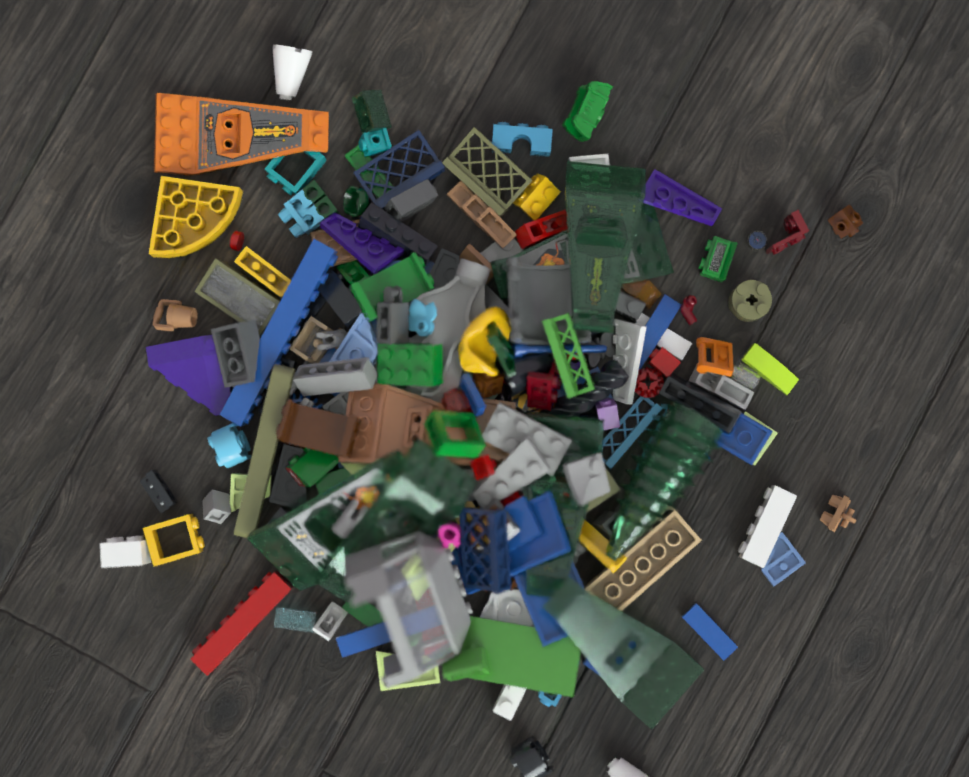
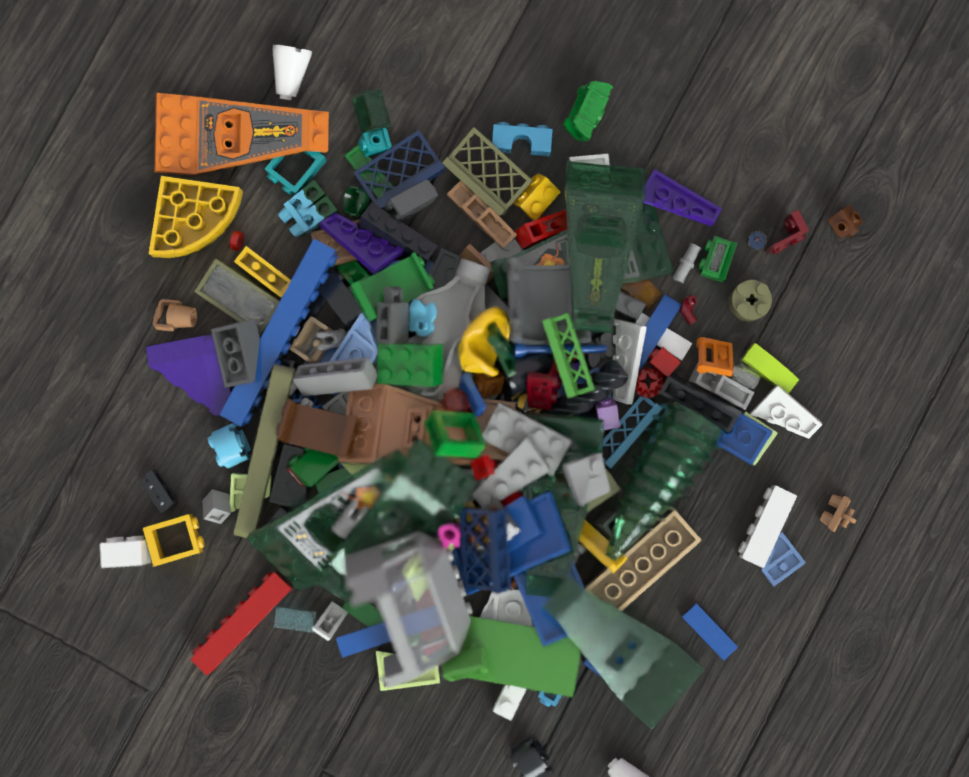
(686, 263): none -> light grey pin
(785, 411): none -> white wing

